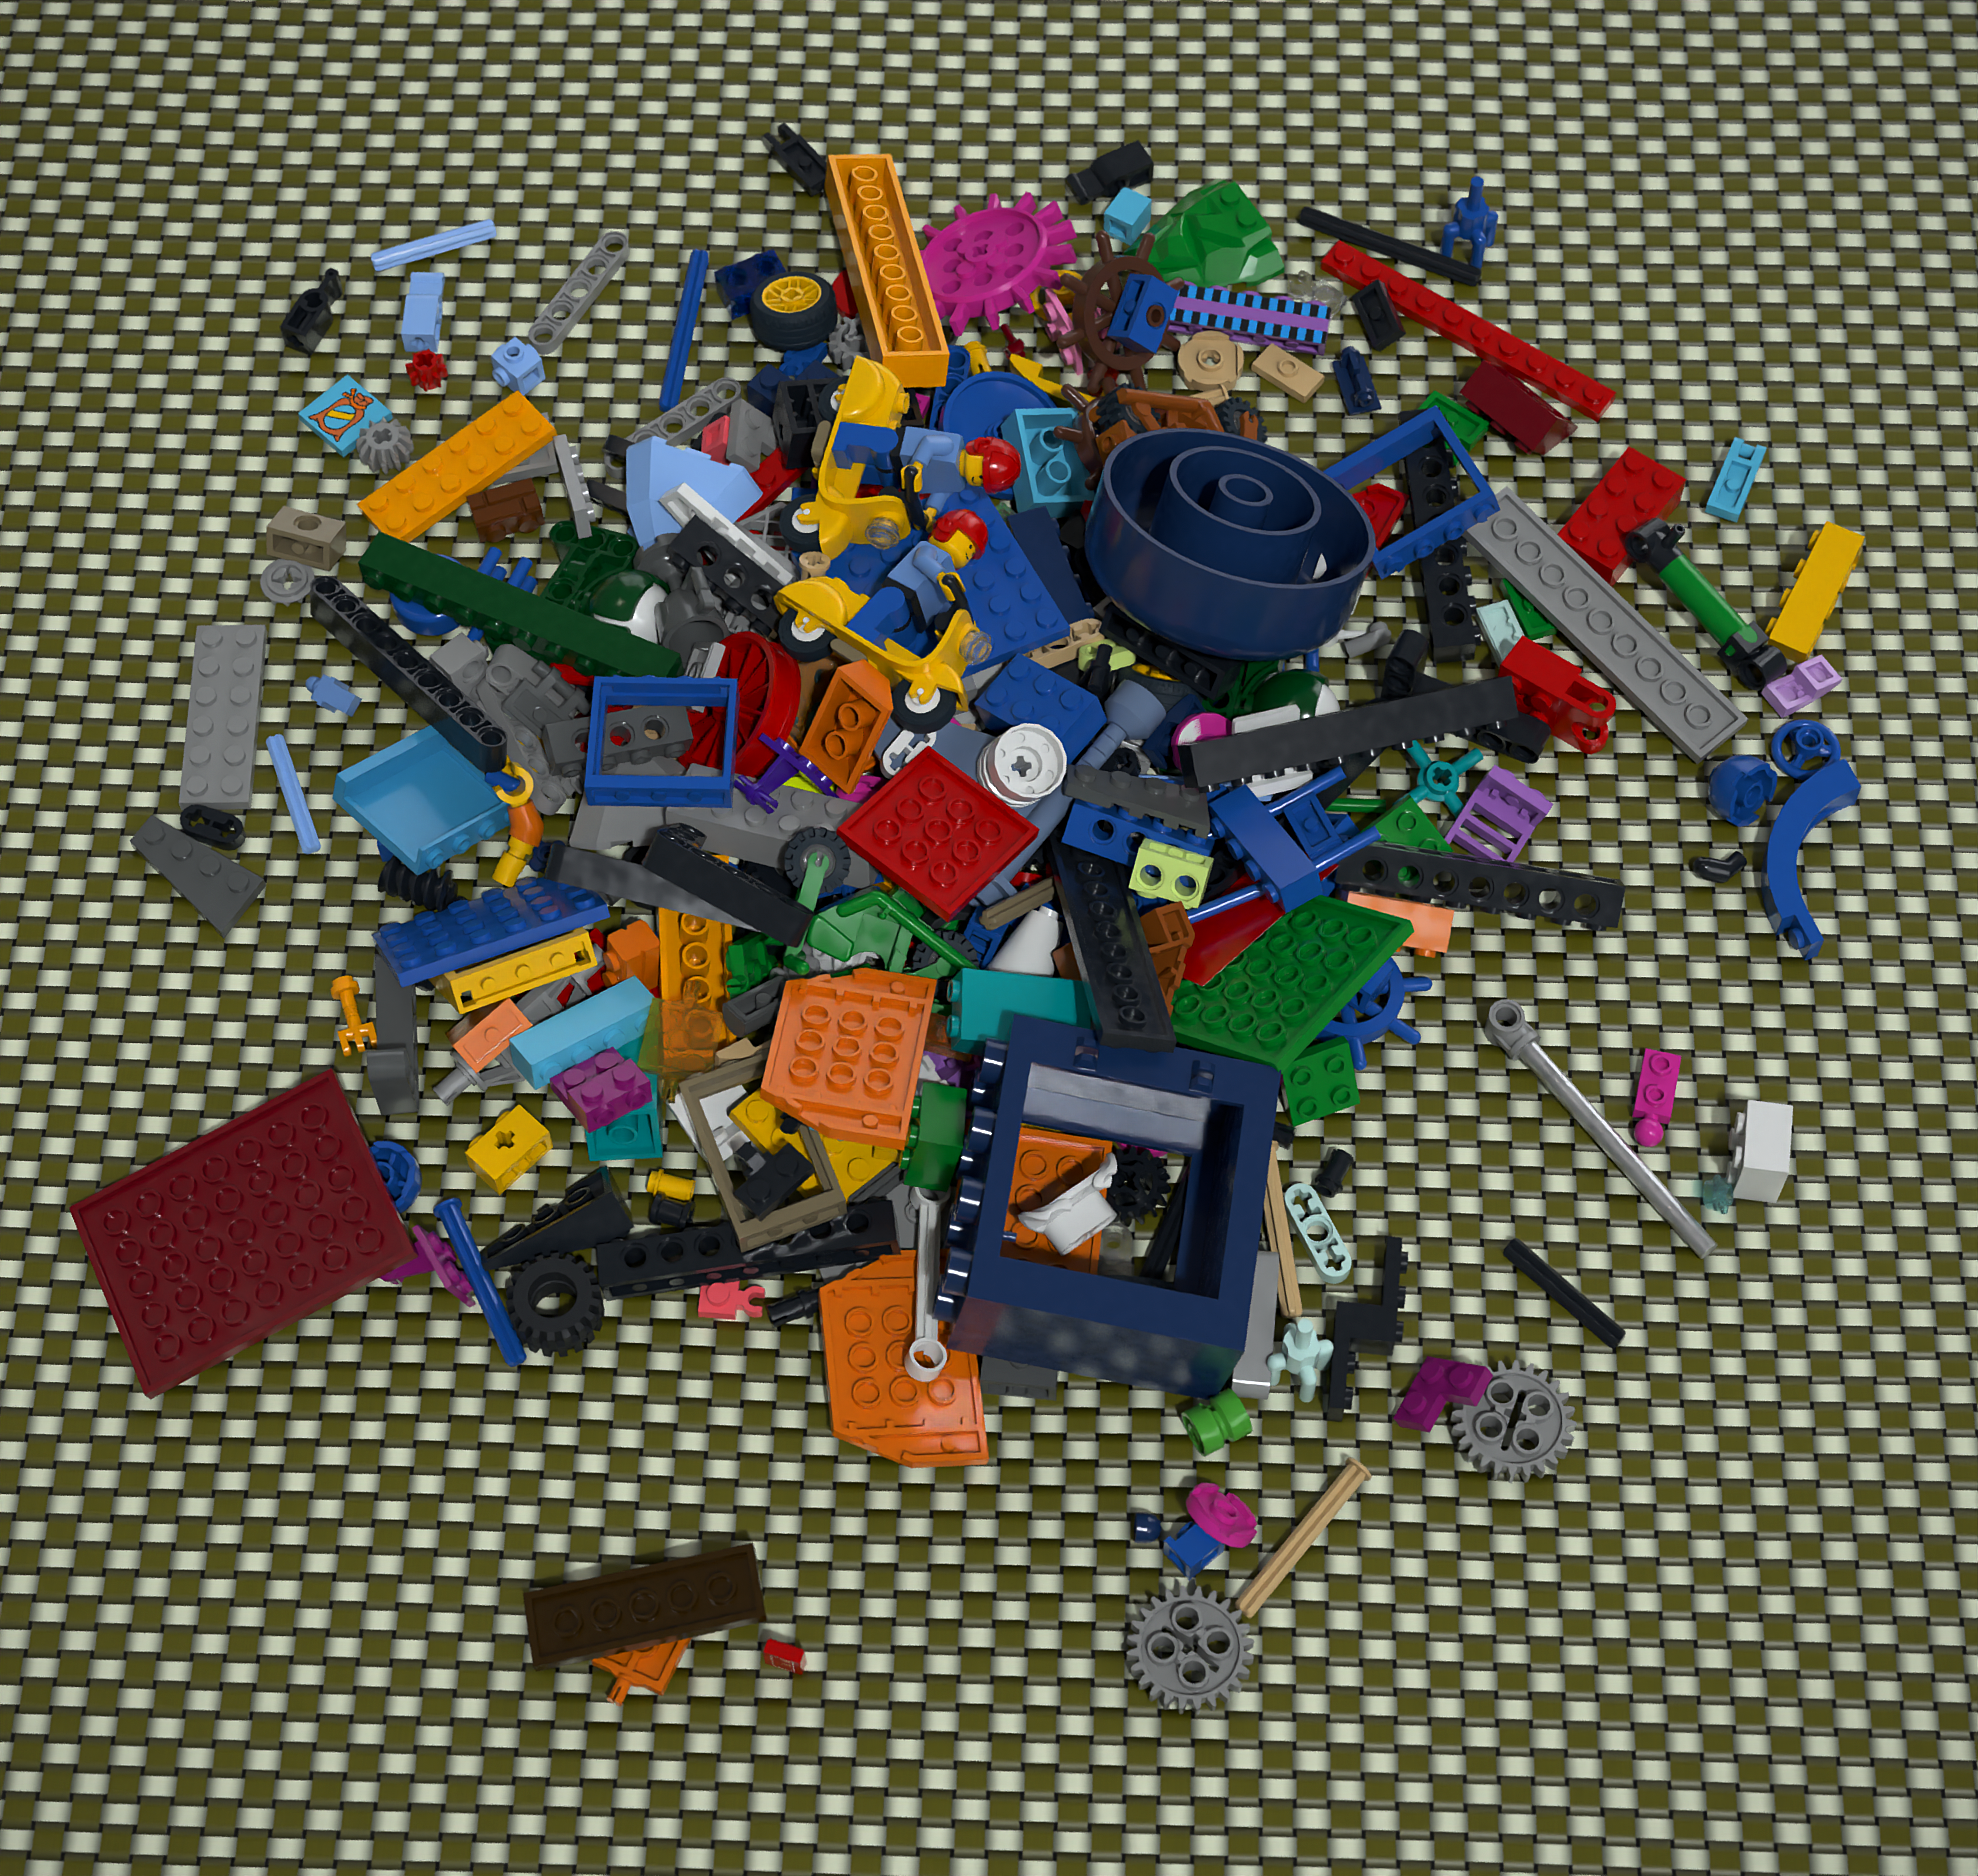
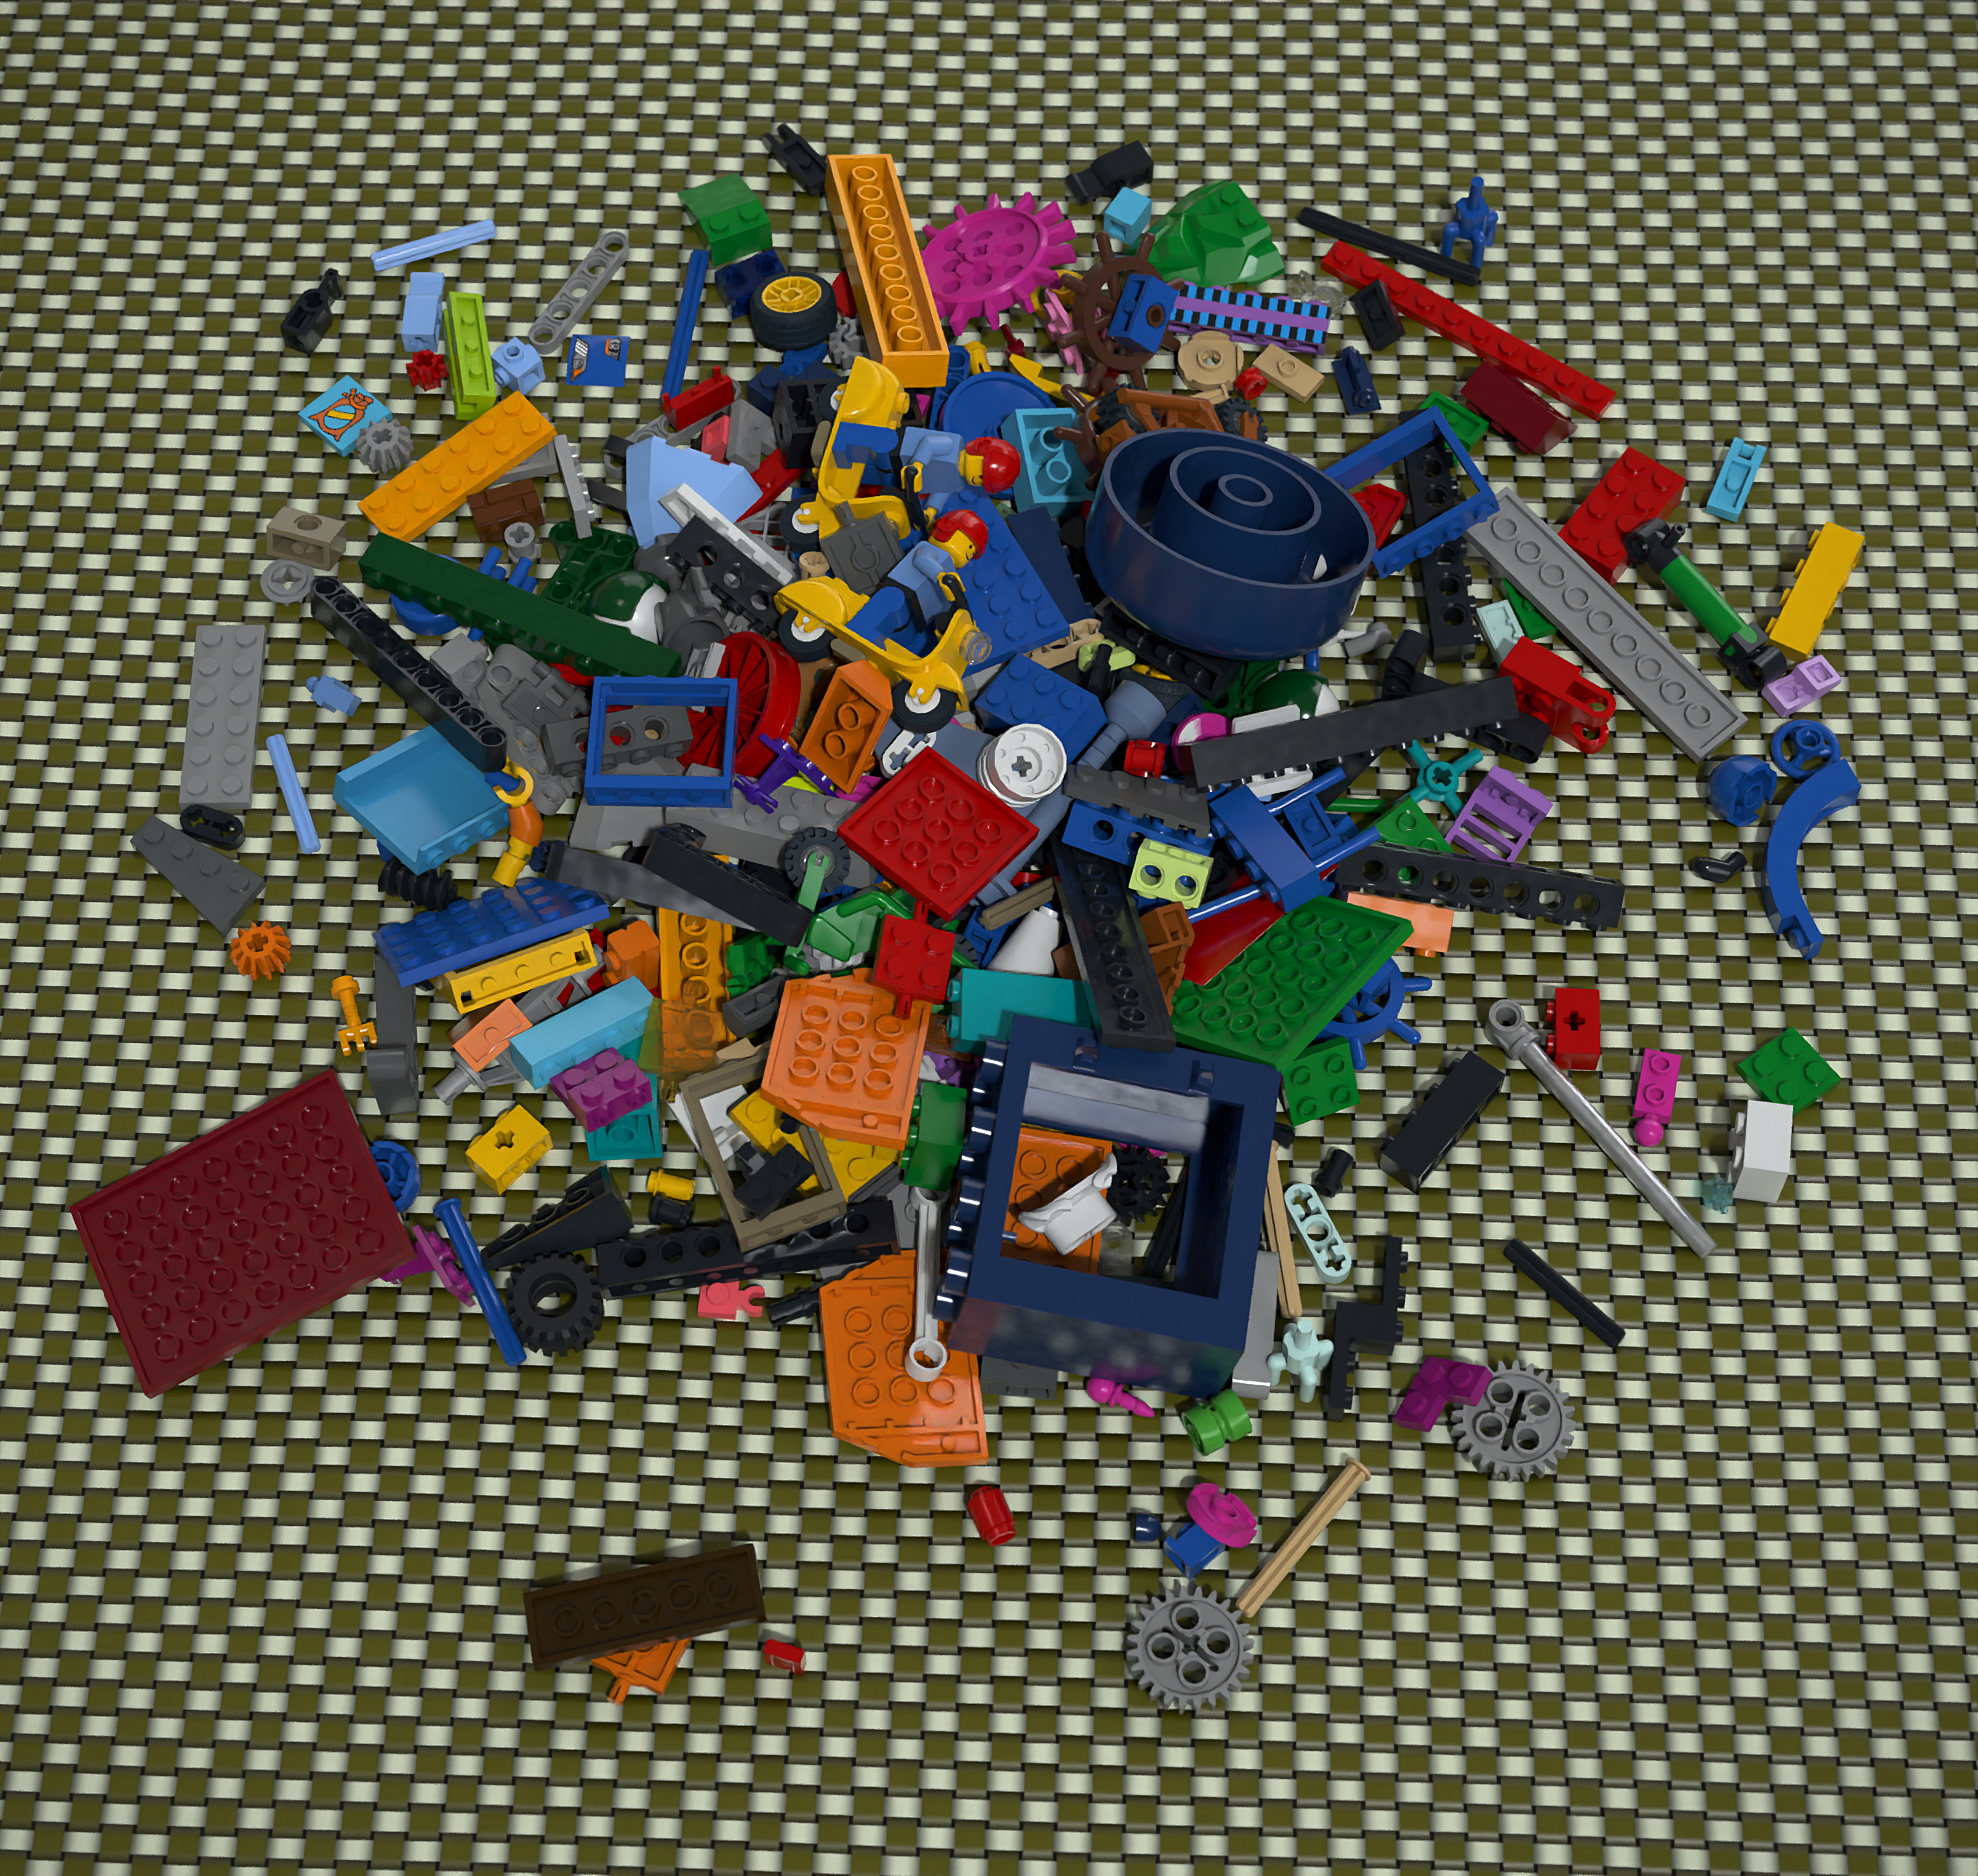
(274, 952): none -> orange gear
(468, 355): none -> lime brick
(520, 540): none -> light grey bush
(597, 360): none -> blue sticker
(698, 401): none -> red hinge
(727, 218): none -> green slope
(862, 550): none -> dark grey plate
(912, 960): none -> red plate
(992, 1516): none -> red brick
(1107, 1391): none -> dark pink bar
(1145, 758): none -> red piece
(1251, 383): none -> red bush
(1441, 1120): none -> black brick
(1577, 1047): none -> red brick
(1788, 1072): none -> green plate

